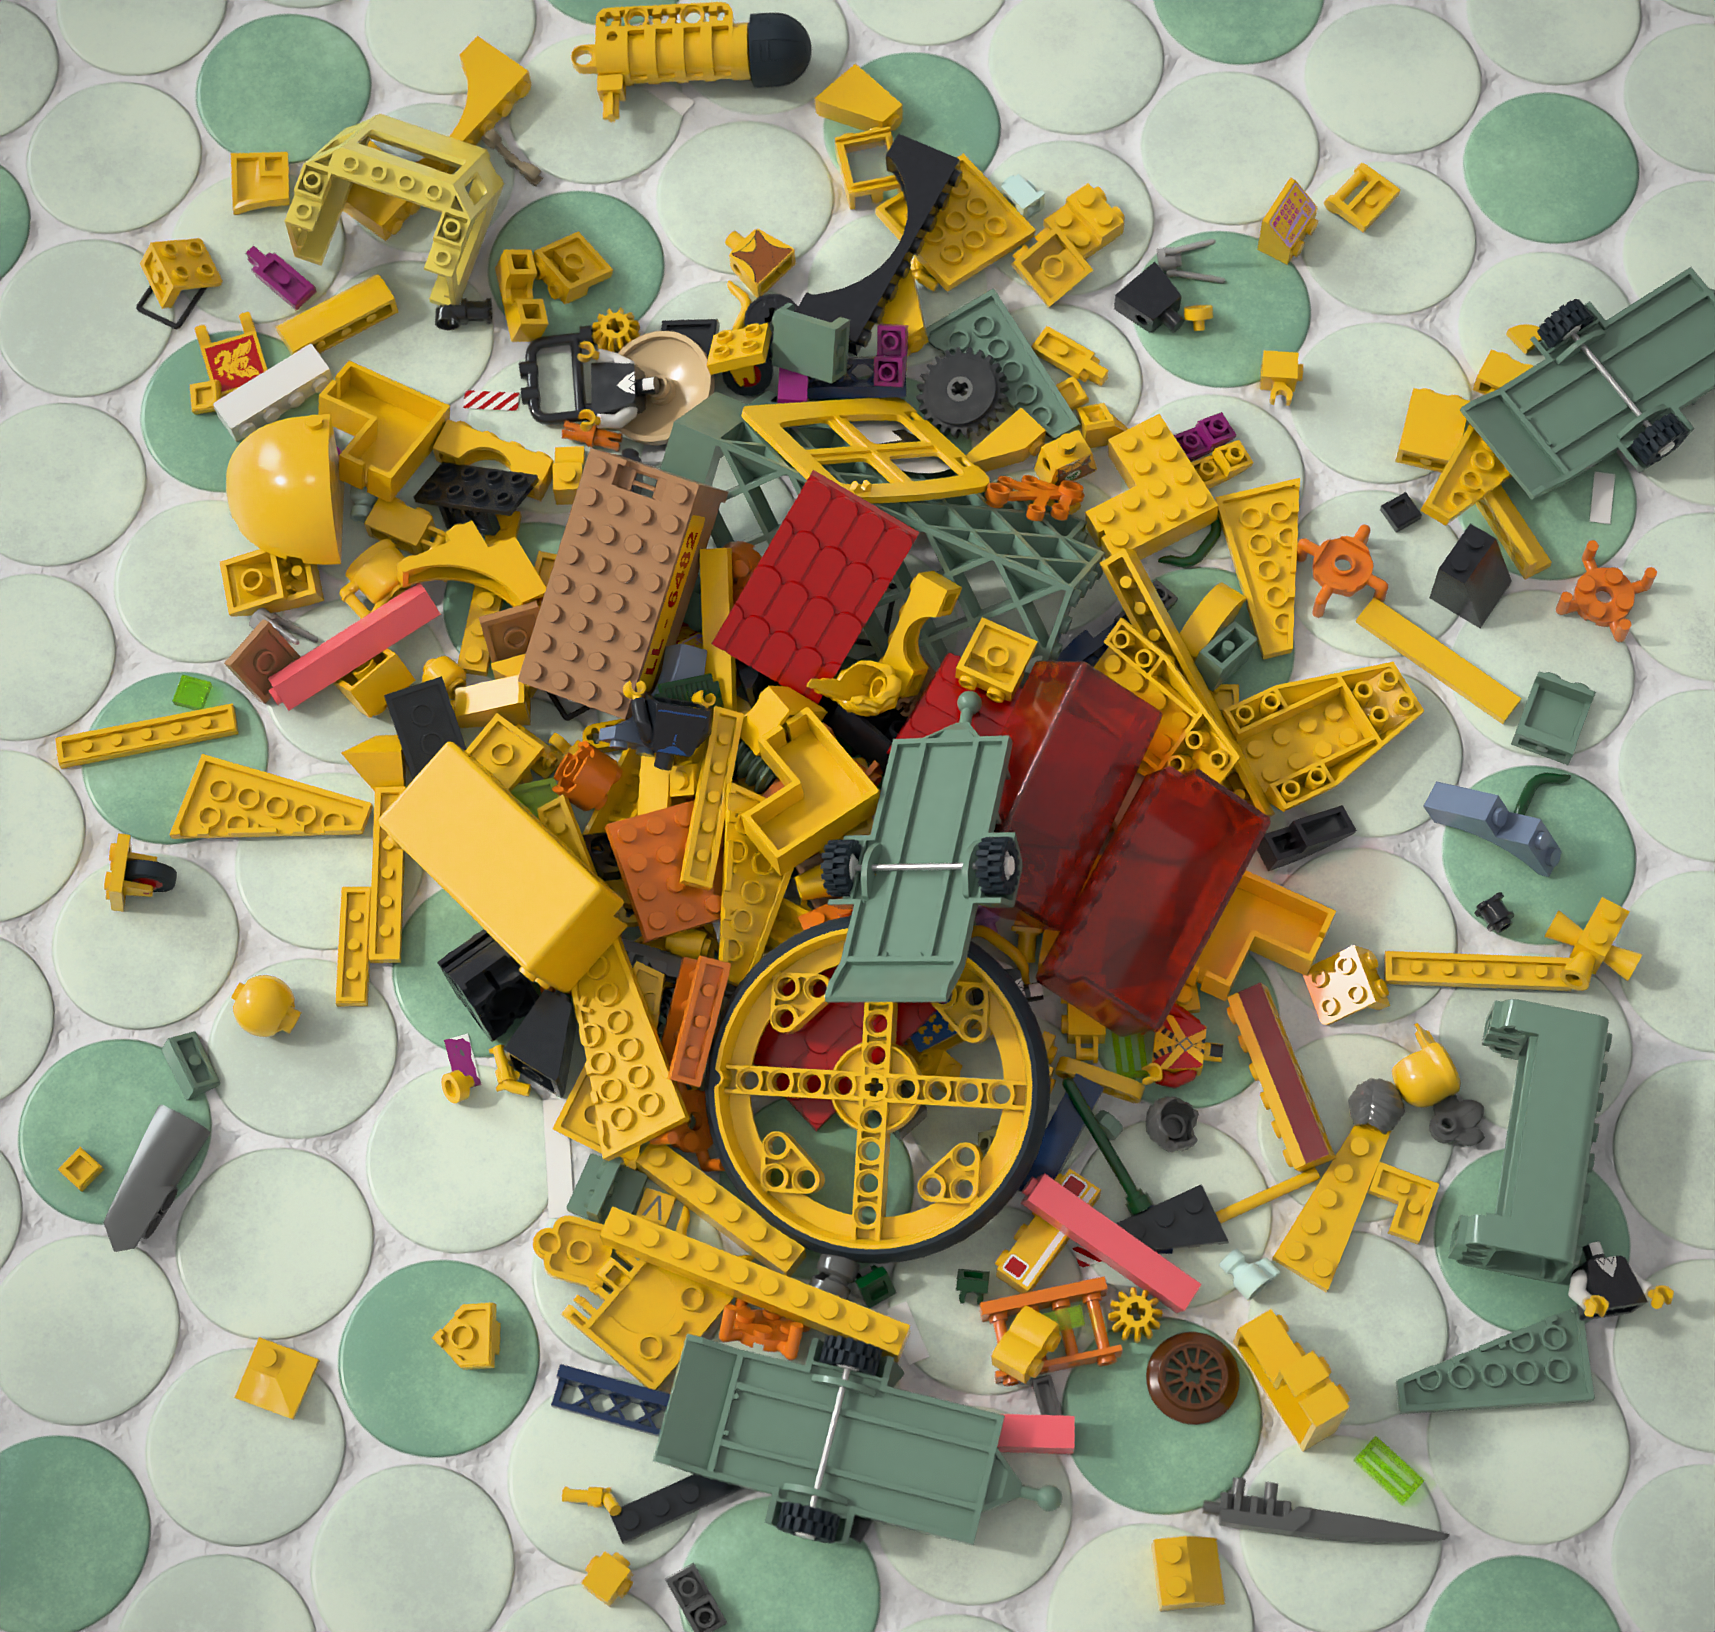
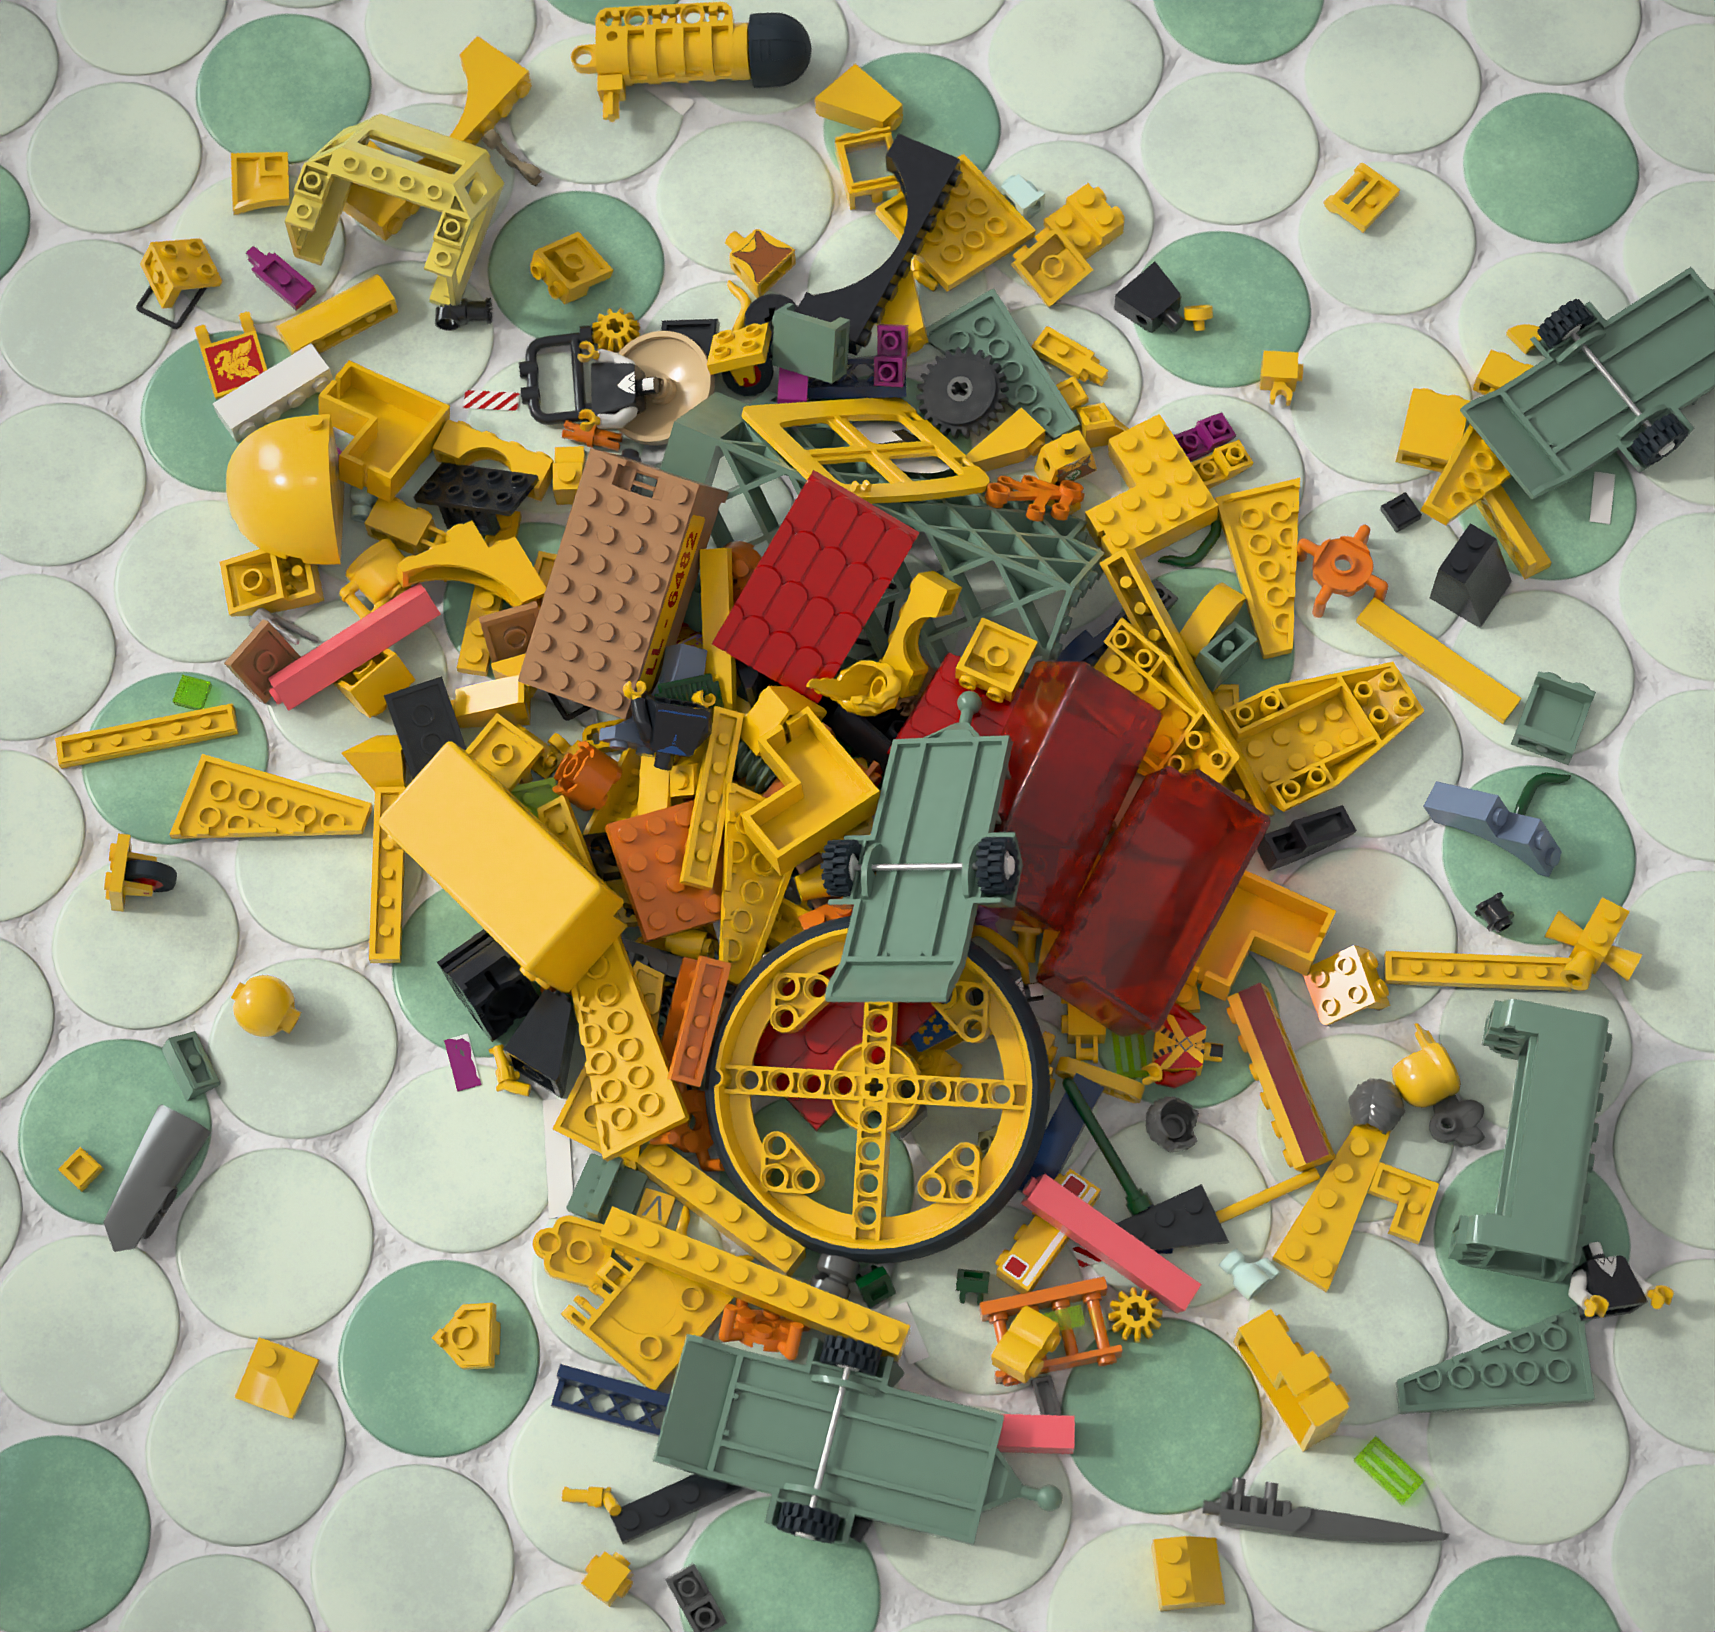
(204, 395): yellow tile -> none
(353, 947): yellow tile -> none
(451, 672): yellow head -> none
(456, 1086): yellow tile -> none
(515, 278): yellow arch -> none
(1109, 1124): sand green tile -> none
(1170, 258): light grey plant -> none
(1170, 1403): reddish brown piece -> none
(1288, 223): yellow slope -> none
(1610, 581): orange plate -> none

